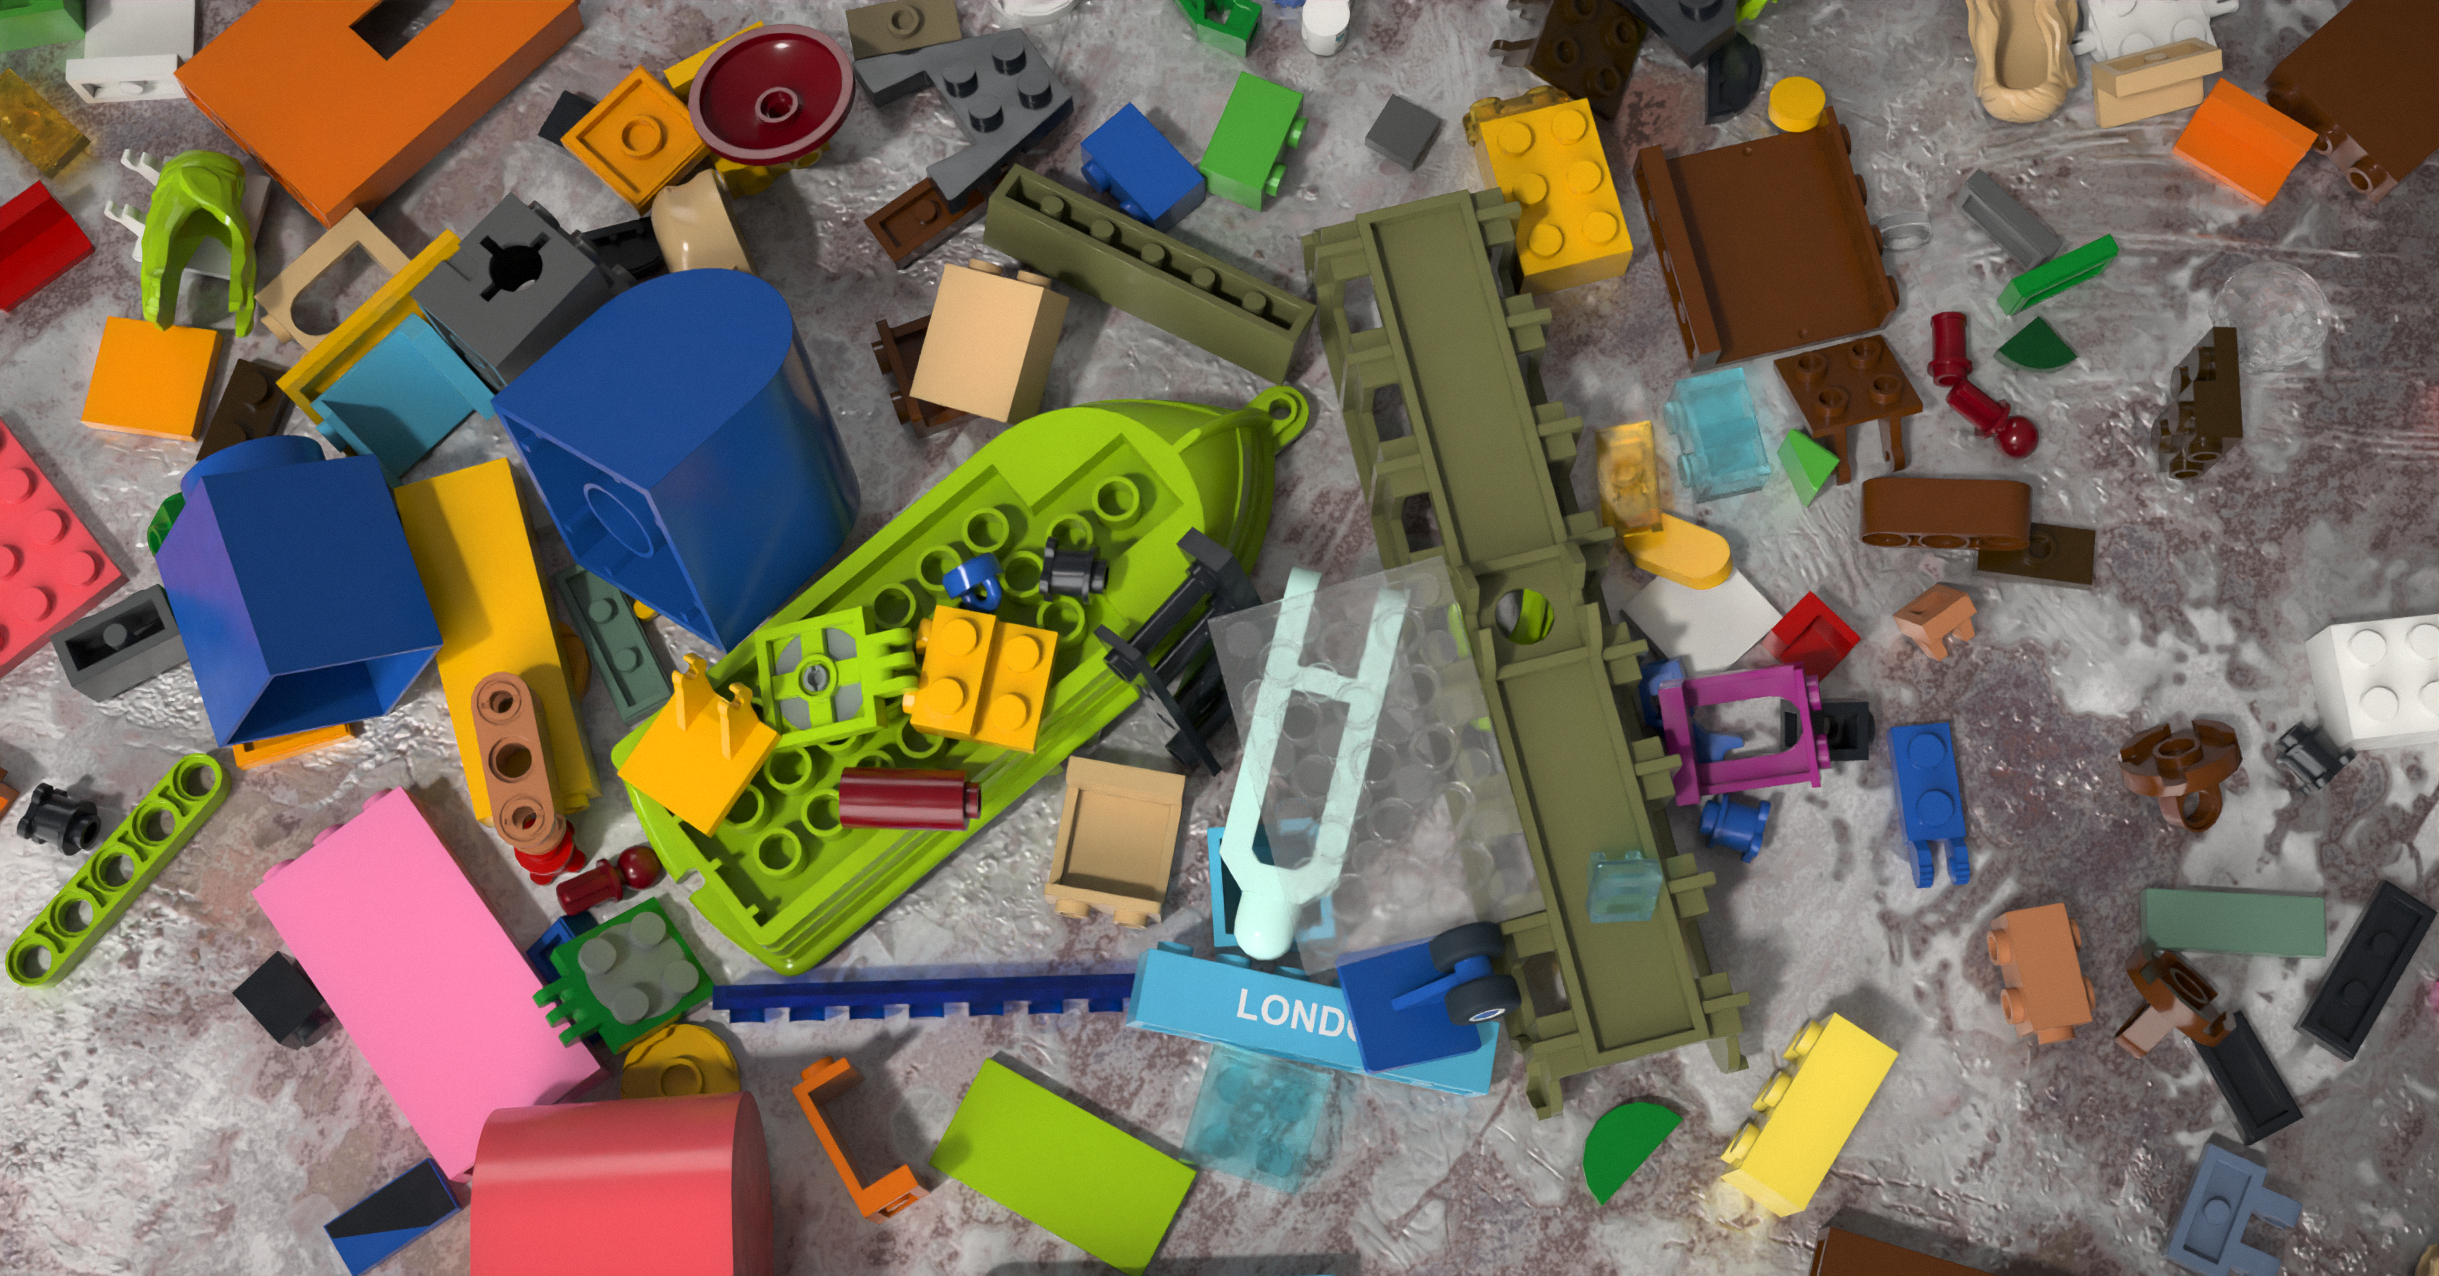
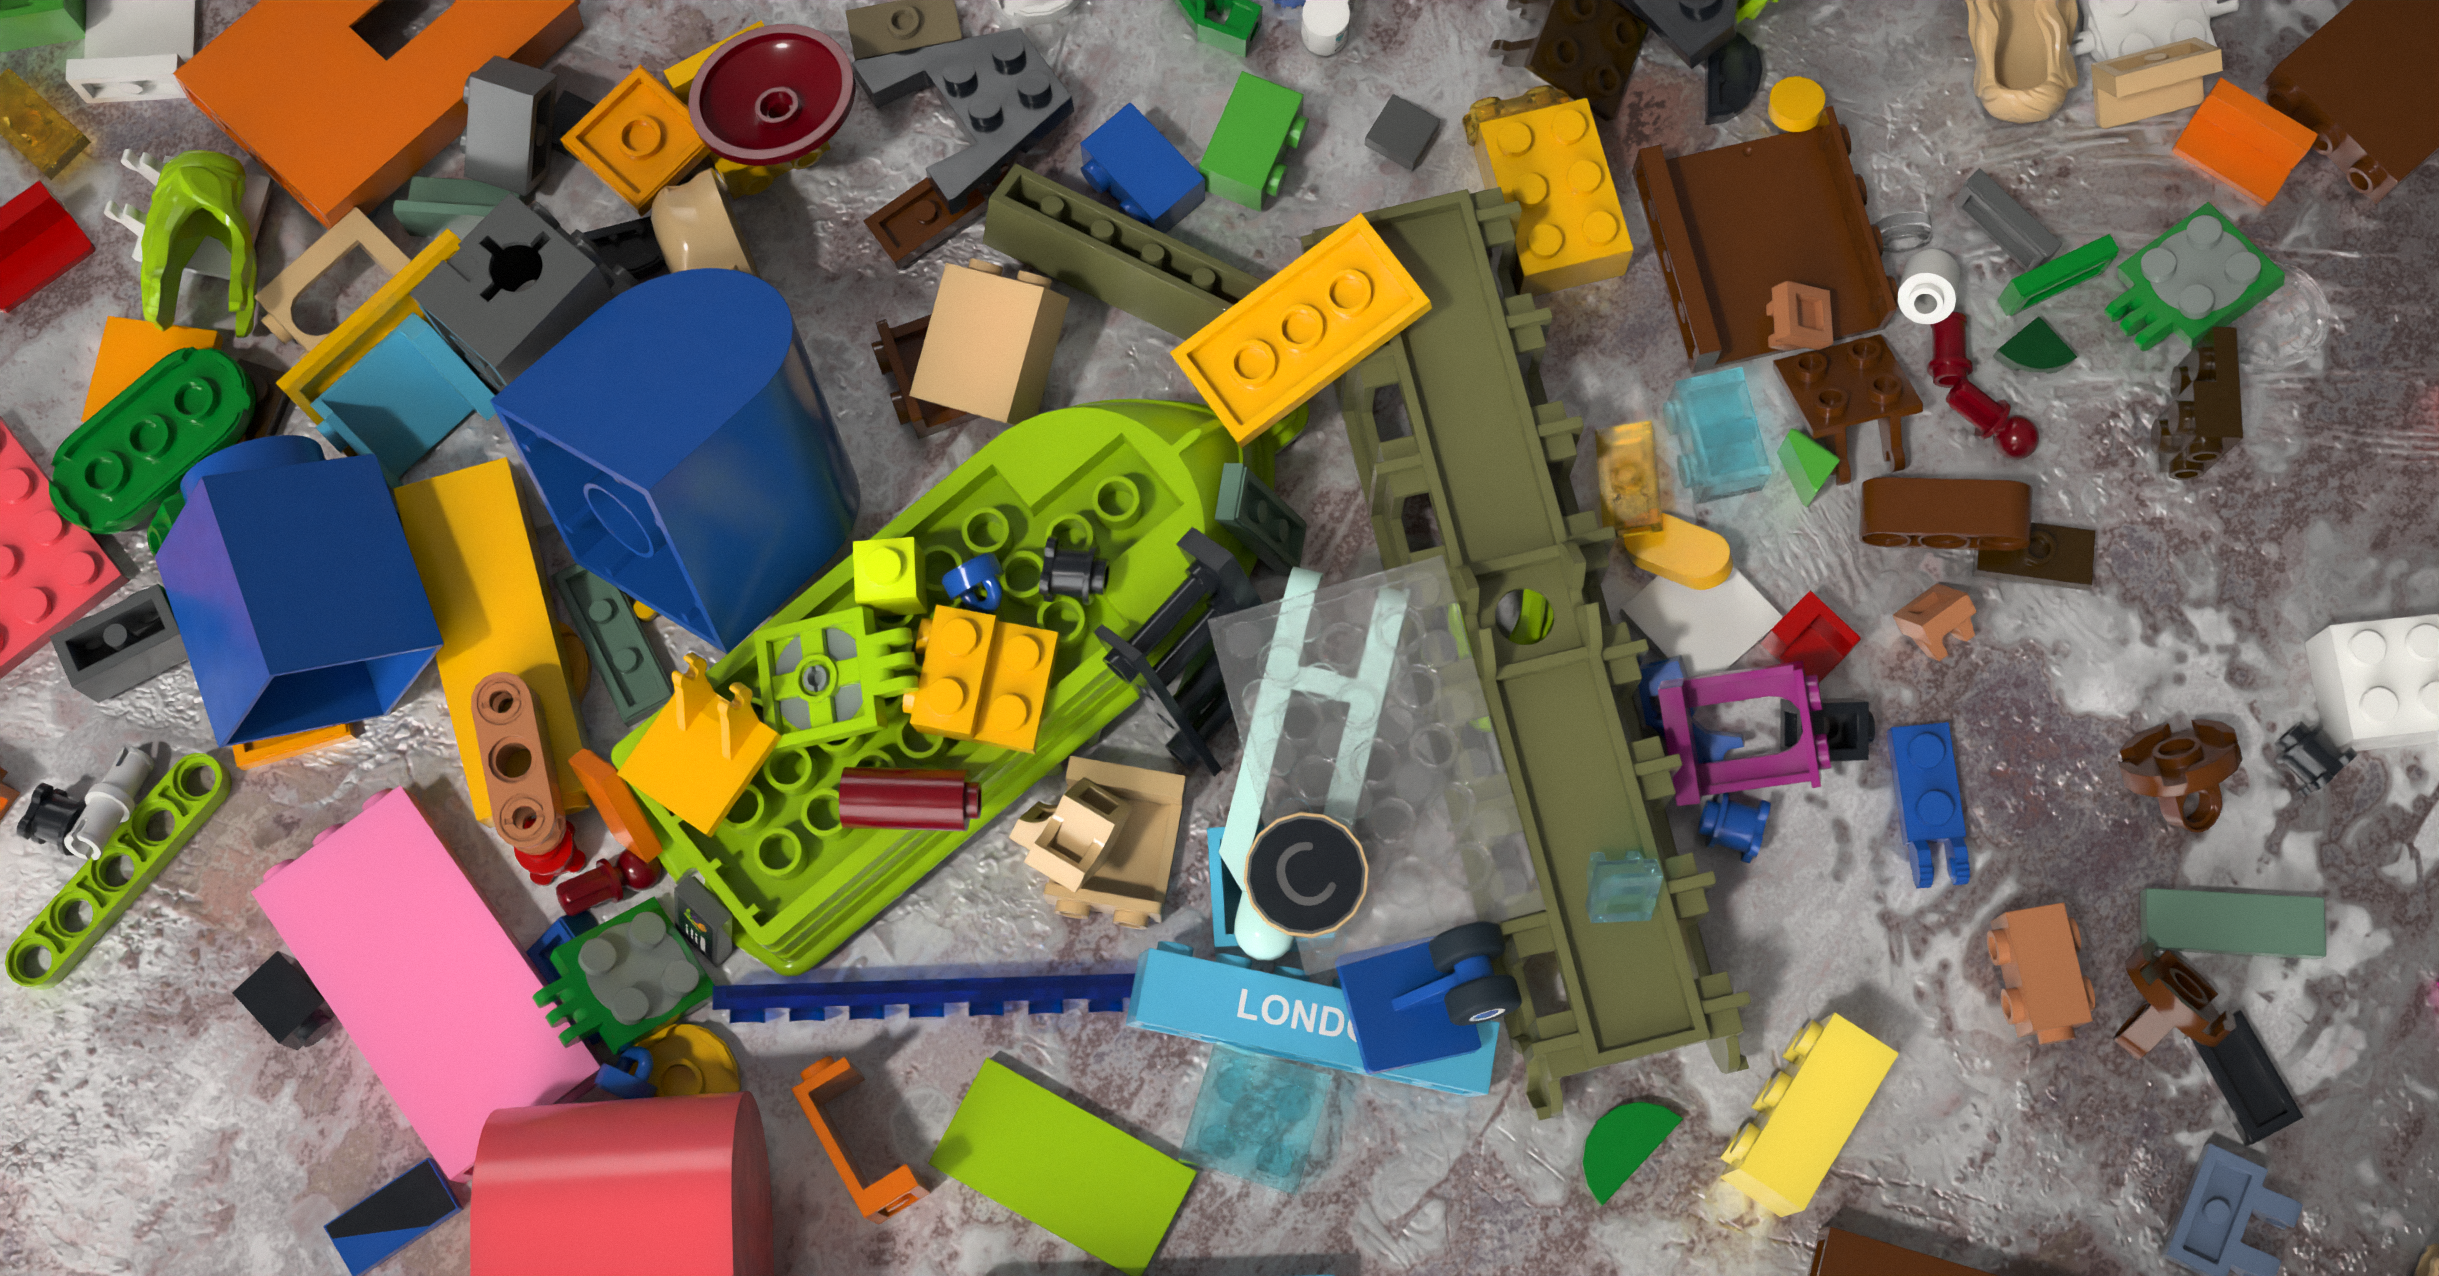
(109, 803): none -> white pin
(149, 437): none -> green tile
(445, 204): none -> sand green panel
(509, 125): none -> dark grey brick
(616, 804): none -> orange tile
(623, 1085): none -> blue tile
(703, 920): none -> dark grey tile
(890, 576): none -> neon yellow brick
(1073, 837): none -> tan brick
(1260, 519): none -> sand green tile
(1301, 330): none -> yellow plate
(1306, 875): none -> black tile
(1800, 317): none -> nougat tile
(1929, 286): none -> white brick
(2192, 281): none -> piece
(2365, 971): black tile -> none

